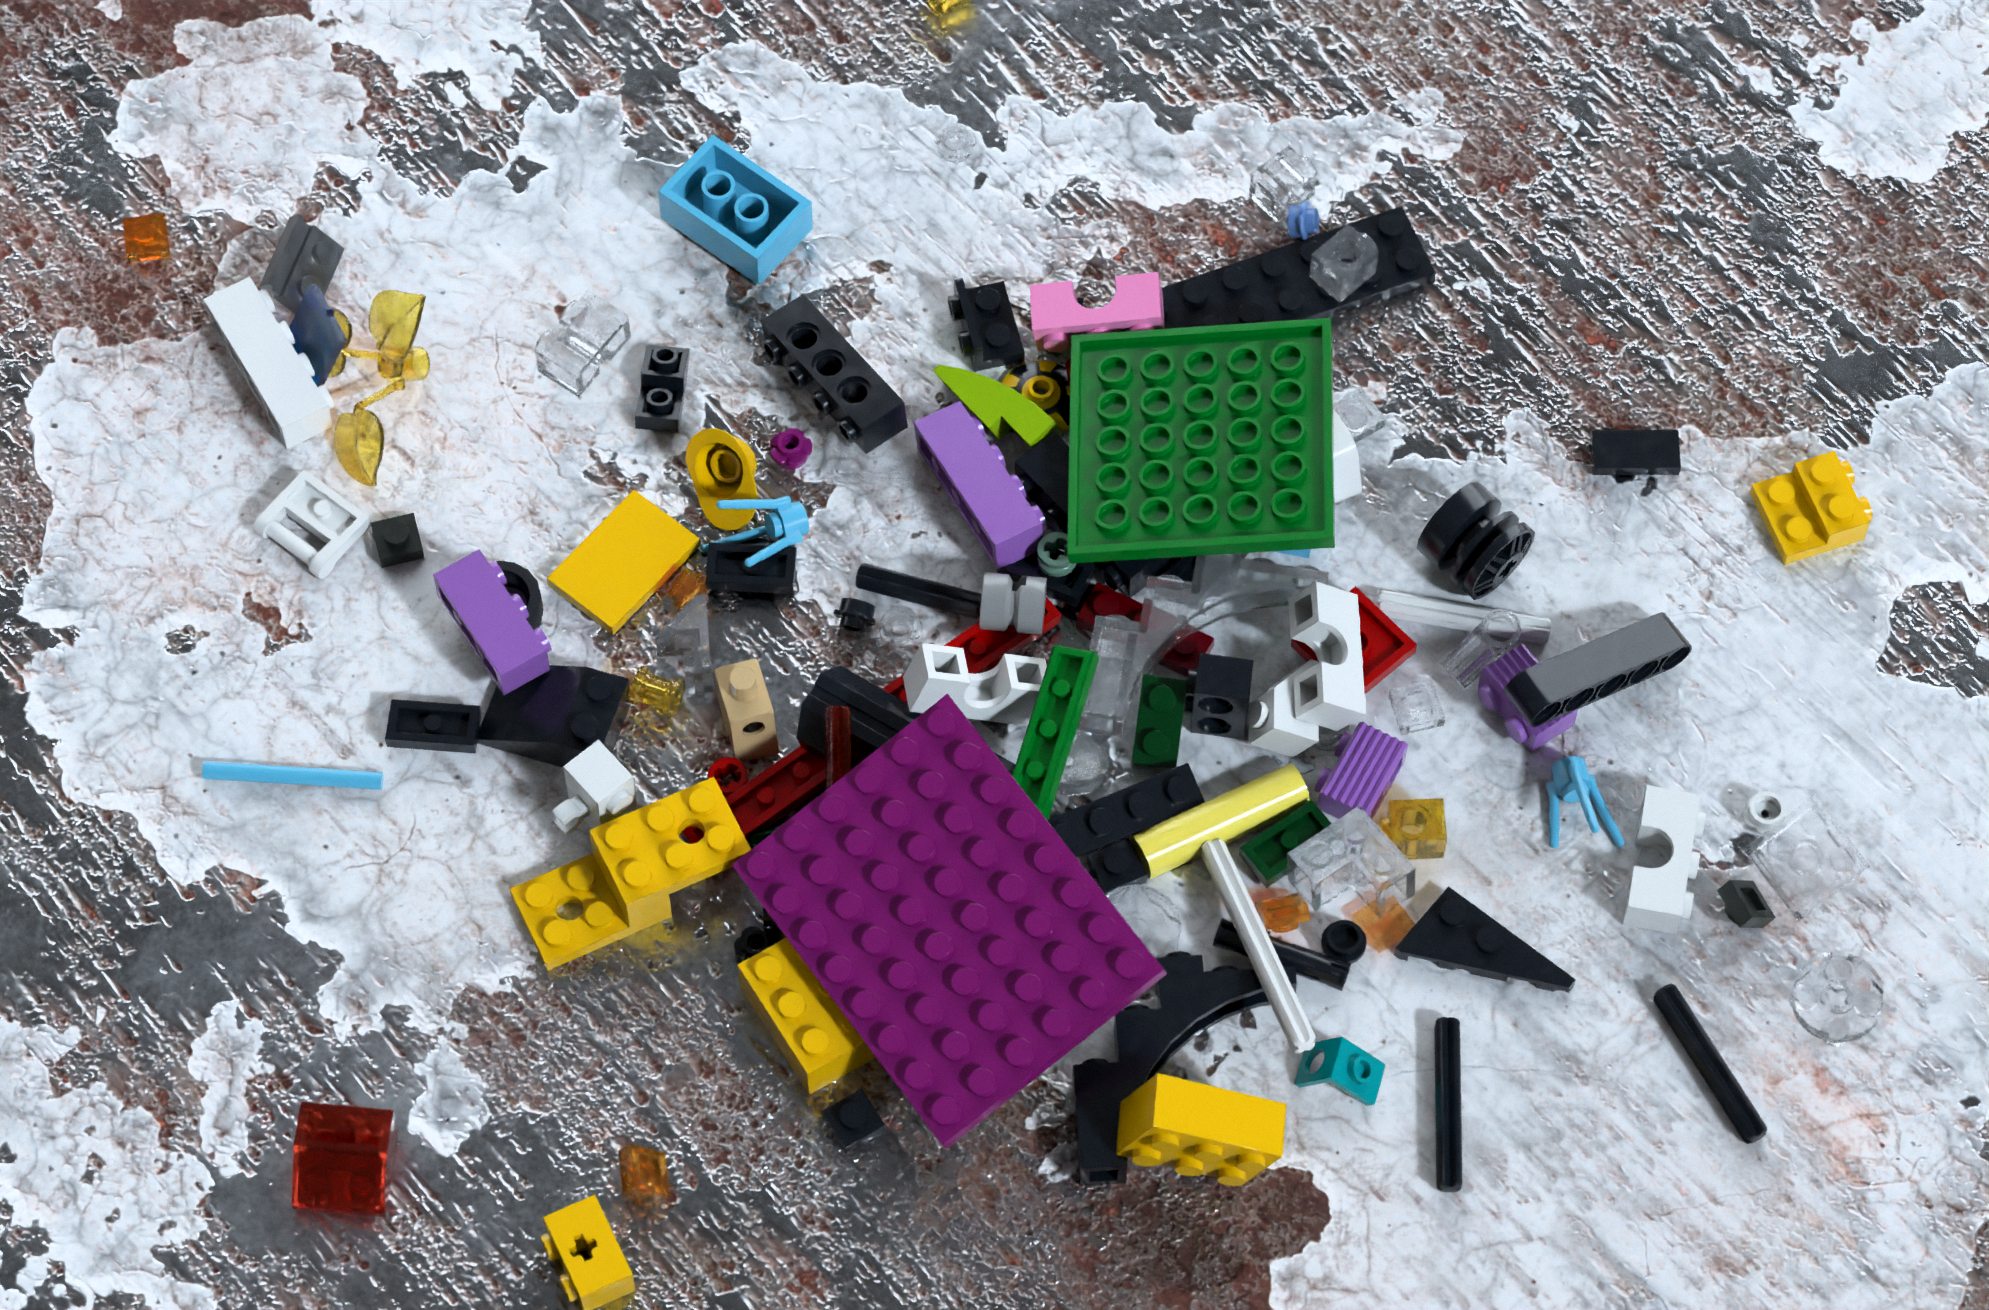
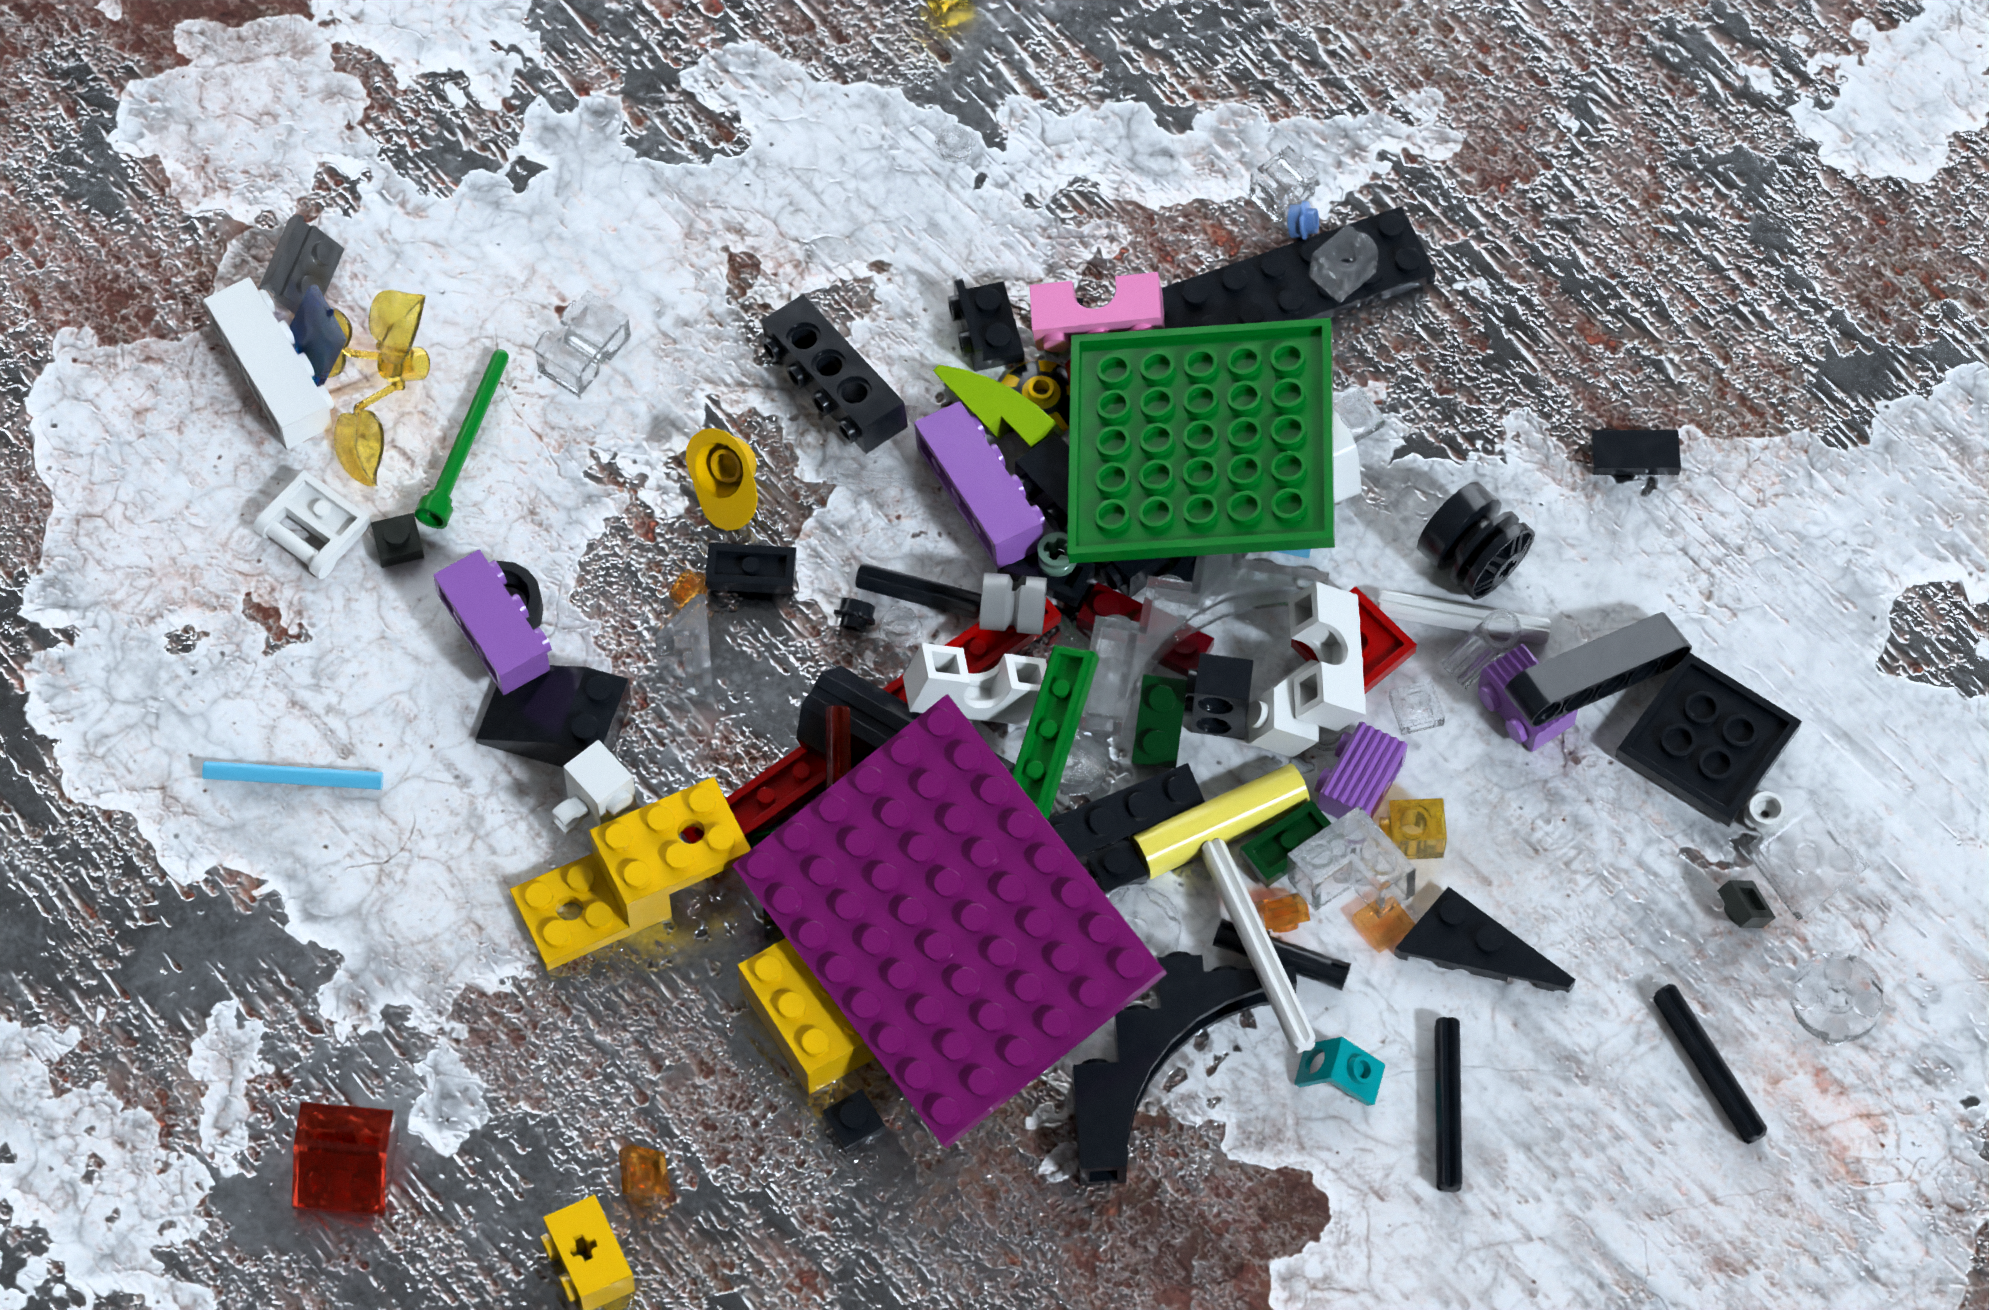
(146, 237): clear orange plate -> none
(433, 726): black plate -> none
(435, 507): none -> green piece
(623, 562): yellow tile -> none
(656, 691): clear yellow bush -> none
(662, 388): black slope -> none
(723, 767): red bush -> none
(735, 209): medium azure brick -> none
(745, 700): tan torso -> none
(752, 935): black plate -> none
(786, 522): medium azure plant -> none
(790, 458): magenta plate -> none
(1200, 1129): yellow brick -> none
(1343, 941): black plate -> none
(1575, 785): medium azure plant -> none
(1659, 895): white arch -> none
(1708, 739): none -> black plate
(1812, 508): yellow plate -> none

